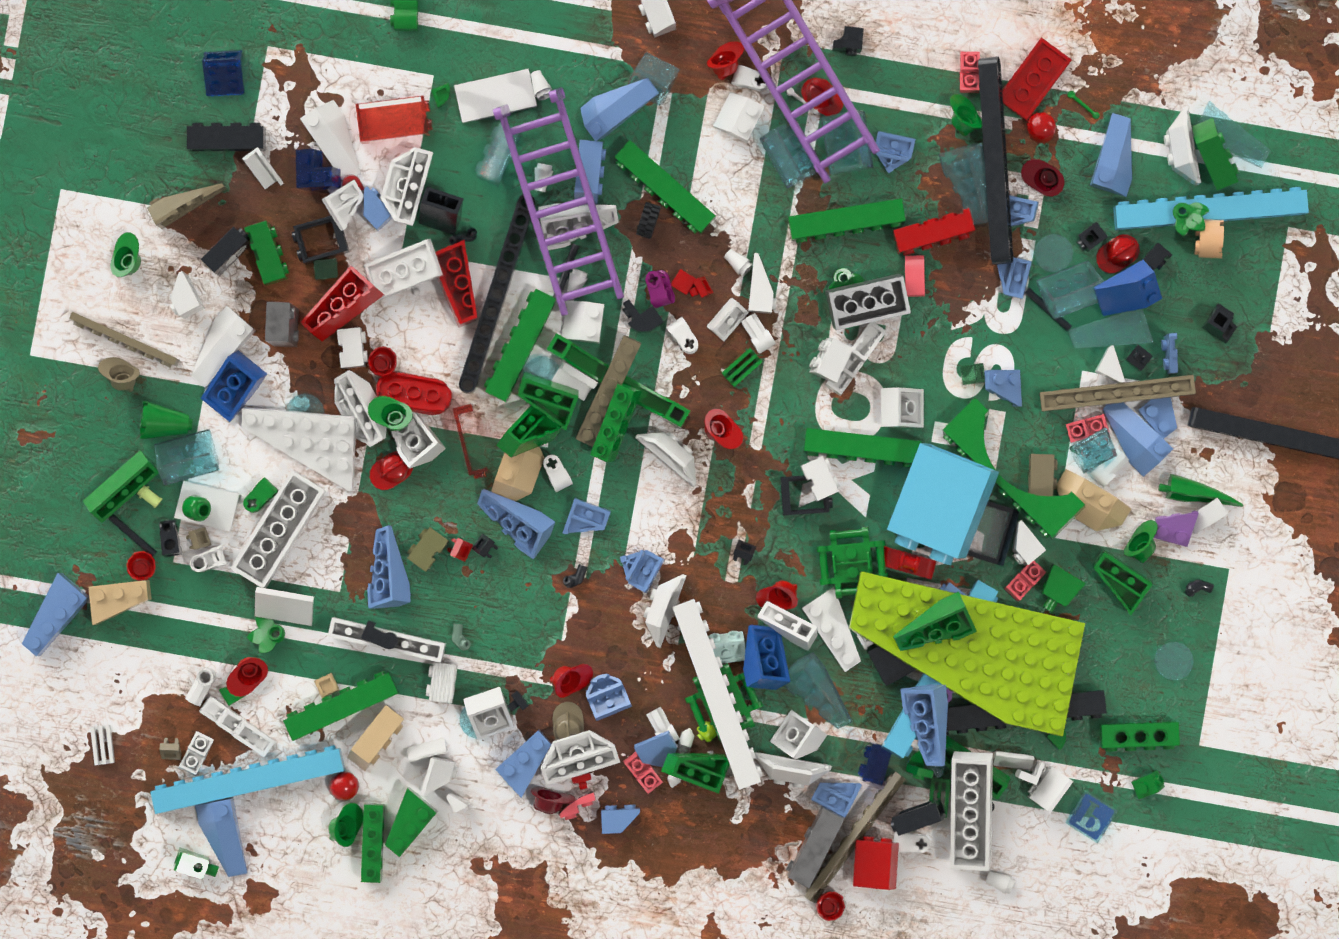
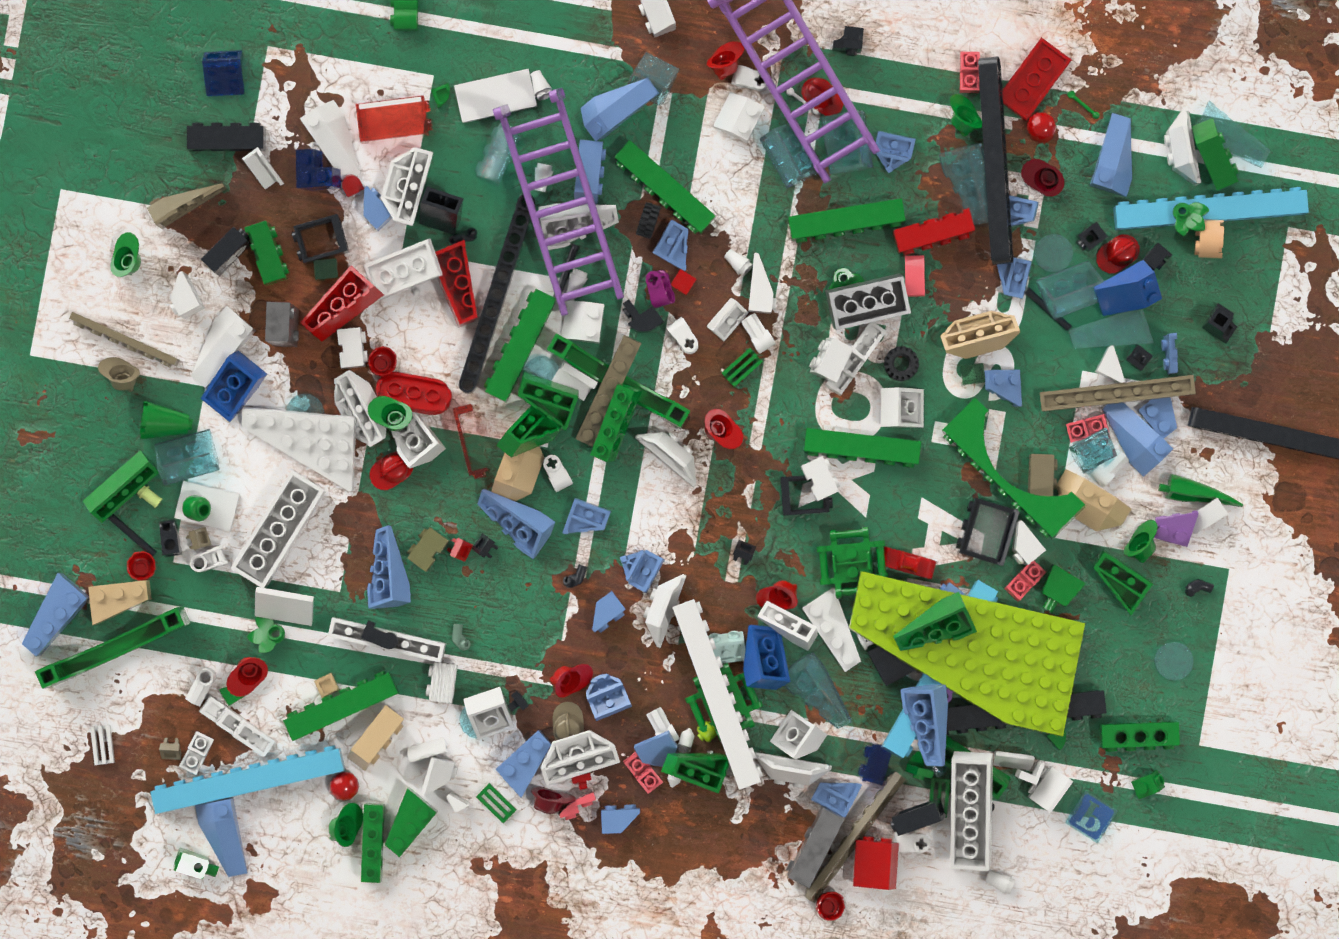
(91, 658): none -> green arch
(262, 492): green piece -> none
(343, 203): white wing -> none
(501, 797): none -> green tile
(607, 609): none -> medium blue slope
(673, 245): none -> medium blue wing
(702, 288): red tile -> none
(901, 375): none -> black tyre
(942, 503): medium azure brick -> none
(980, 334): none -> tan wedge

